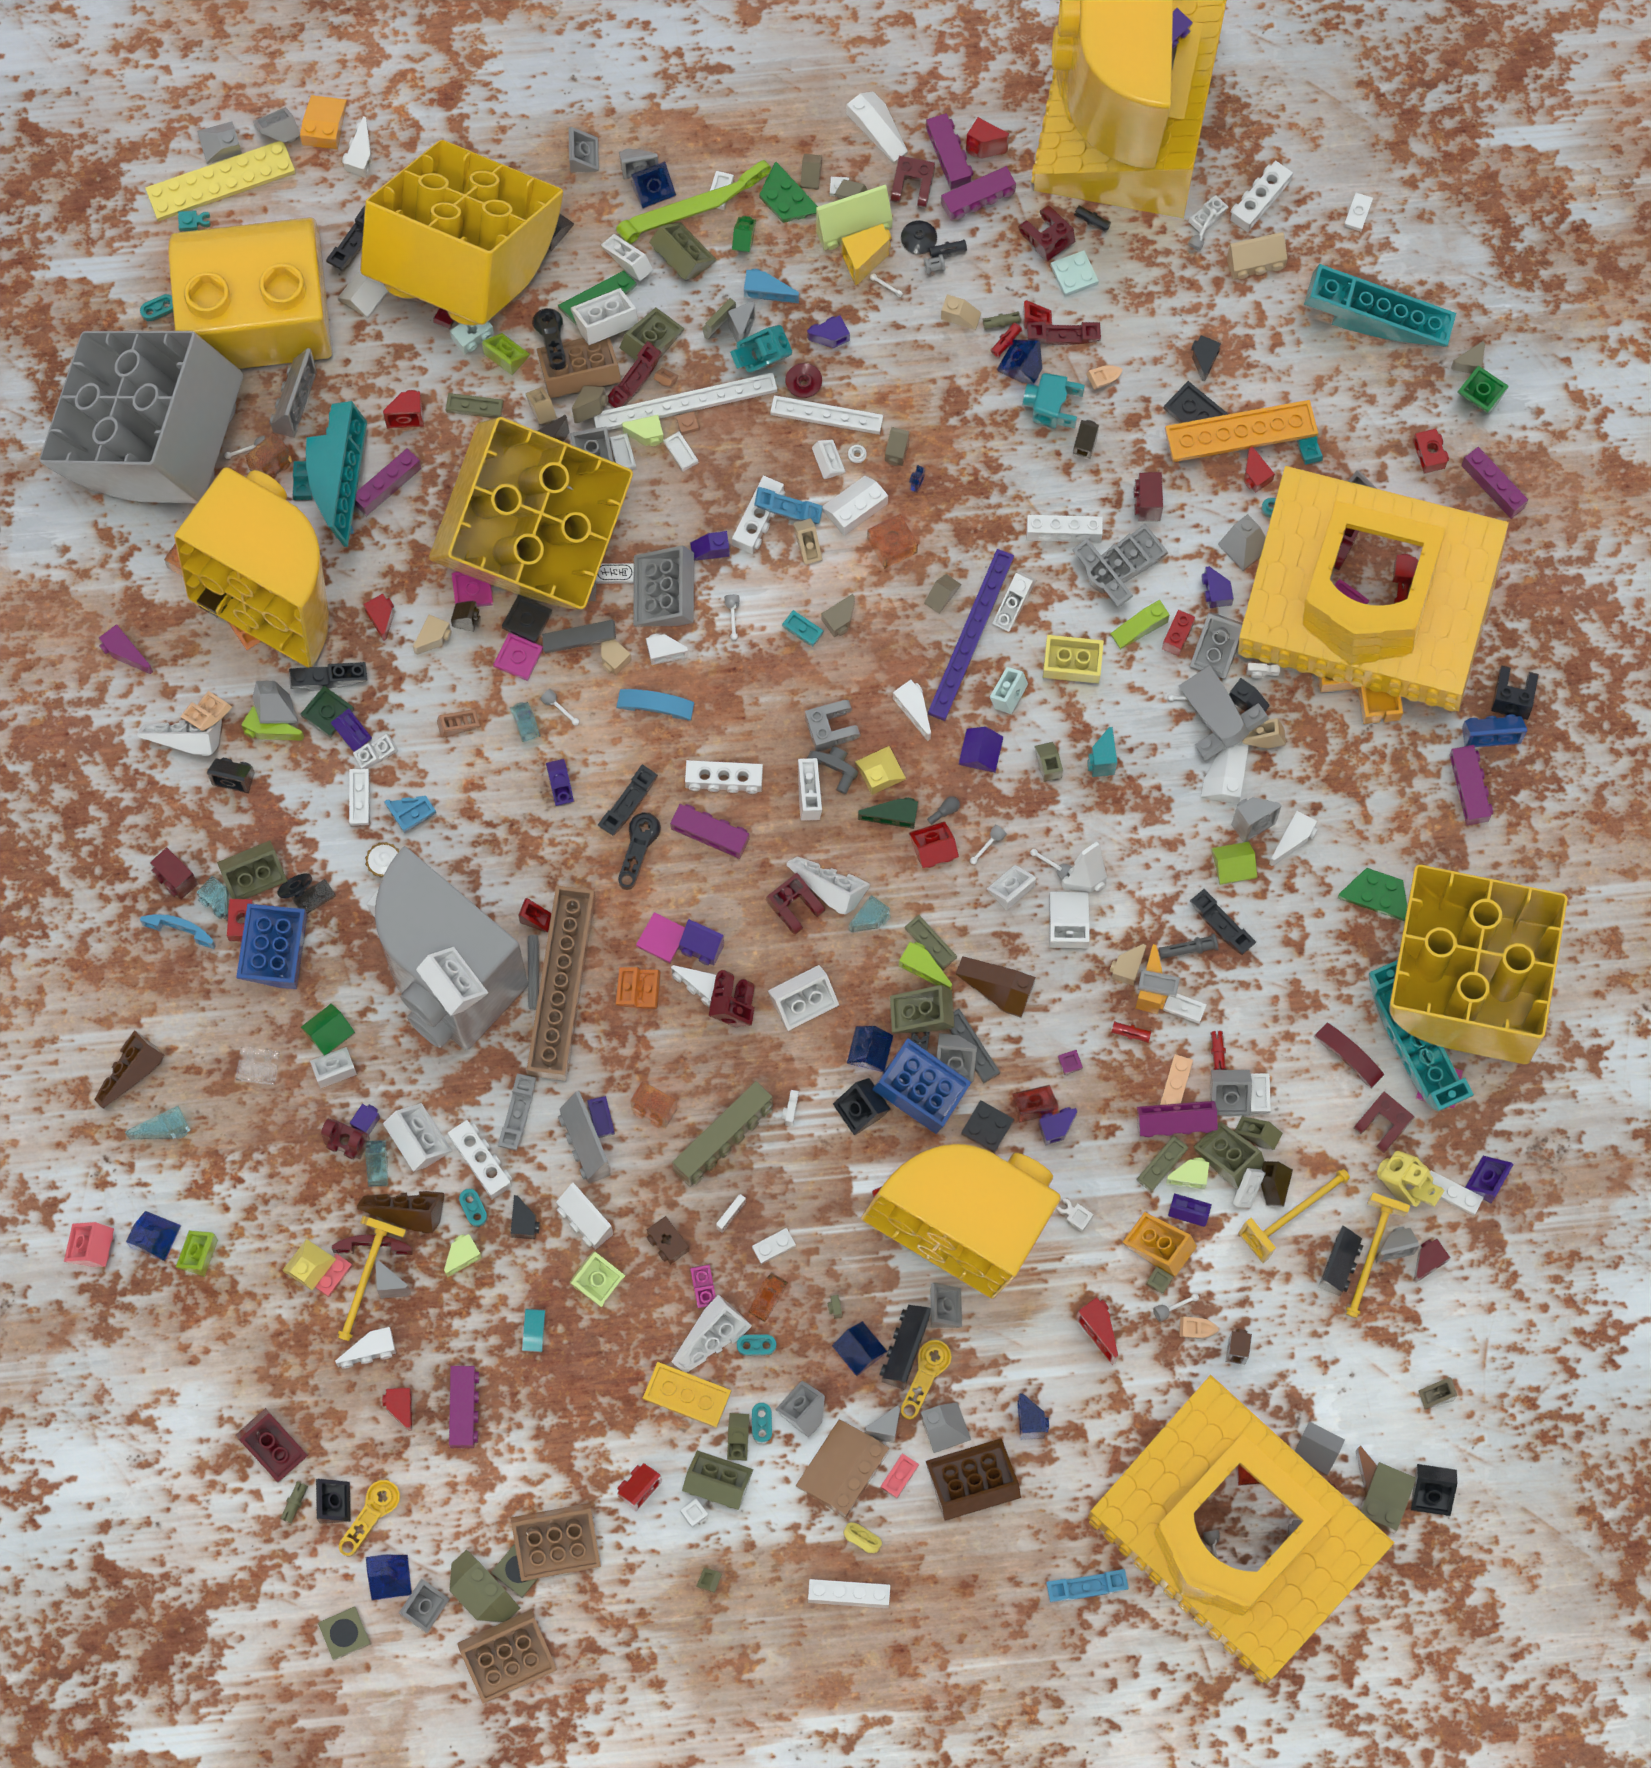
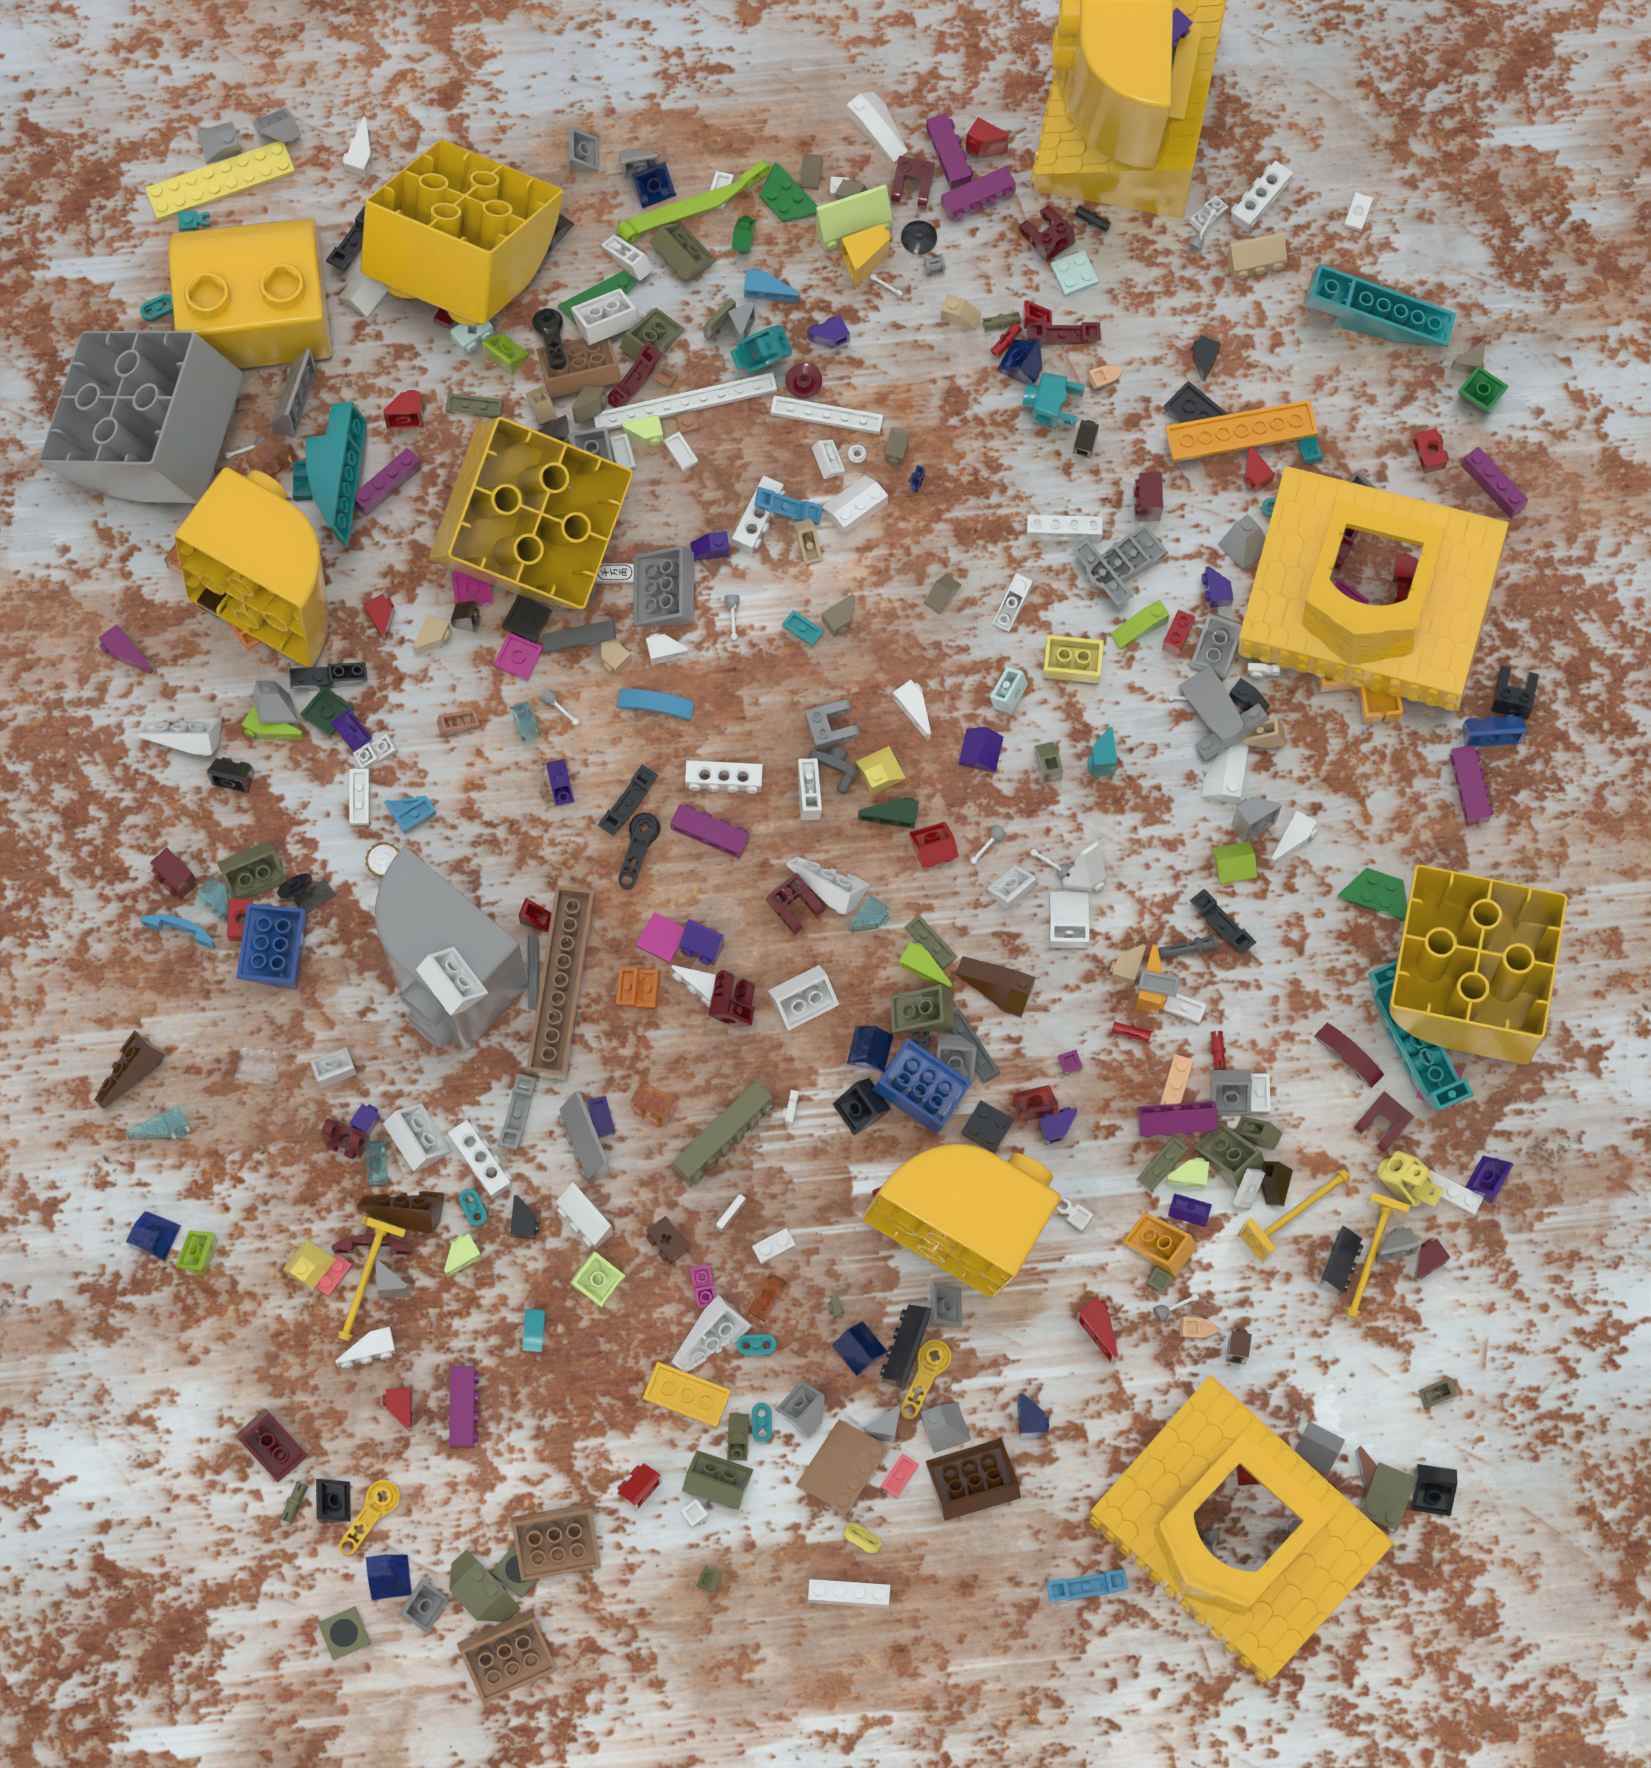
(89, 1244): coral slope -> none
(207, 711): light nougat slope -> none
(323, 122): light orange slope -> none
(328, 1029): green slope -> none
(892, 541): clear orange brick -> none
(949, 806): dark grey piece -> none
(960, 246): black pin -> none
(970, 635): dark purple plate -> none

